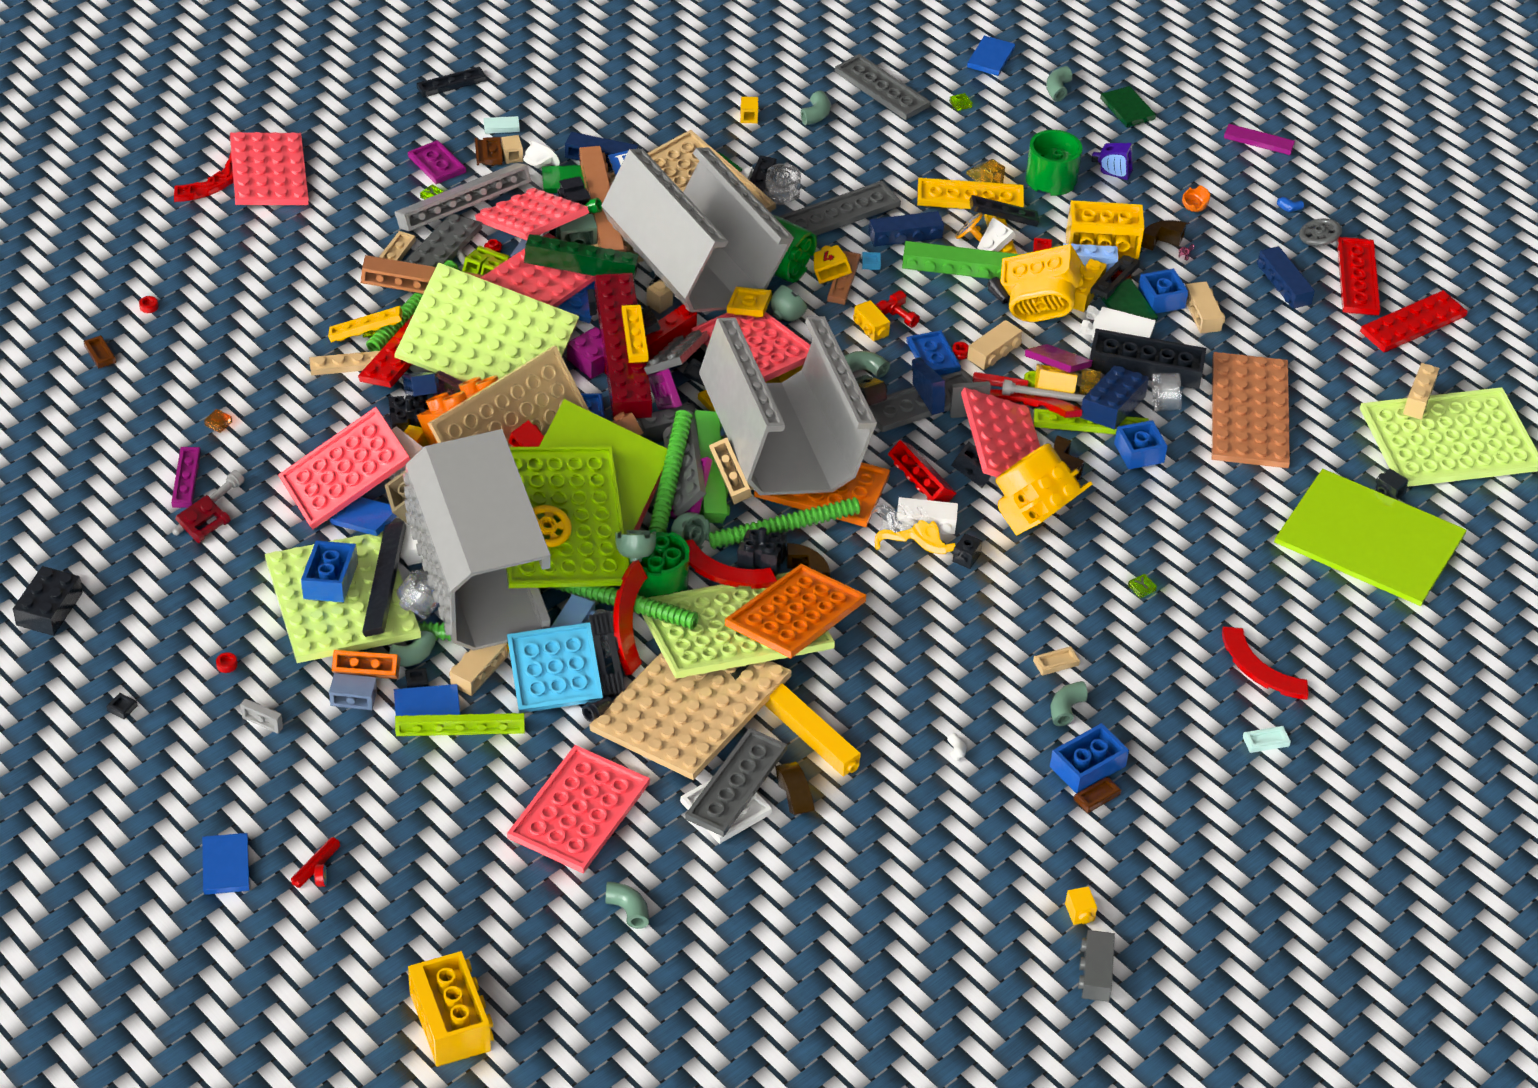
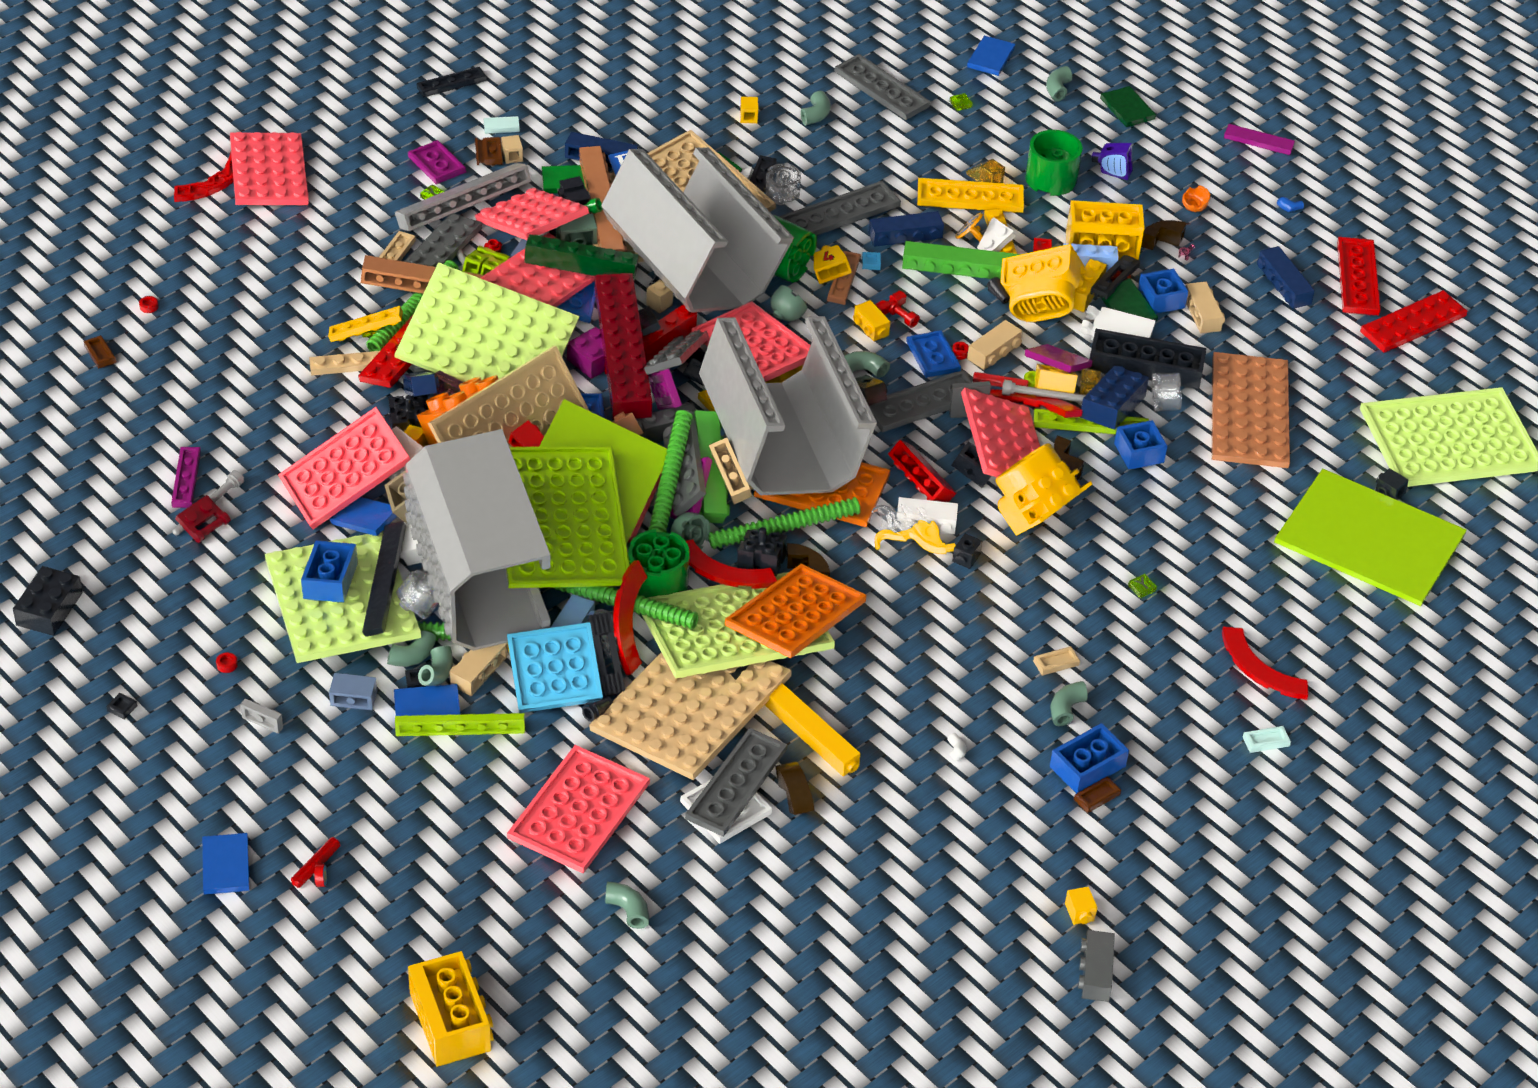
(218, 420): clear orange plate -> none
(366, 664): orange brick -> none
(439, 670): none -> sand green cylinder
(540, 155): white piece -> none
(548, 520): yellow plate -> none
(592, 302): black tile -> none
(634, 333): yellow plate -> none
(635, 544): sand green cylinder -> none
(749, 301): yellow plate -> none
(929, 386): dark blue piece -> none
(1004, 210): black tile -> none
(1320, 233): dark grey plate -> none
(1421, 391): tan brick -> none

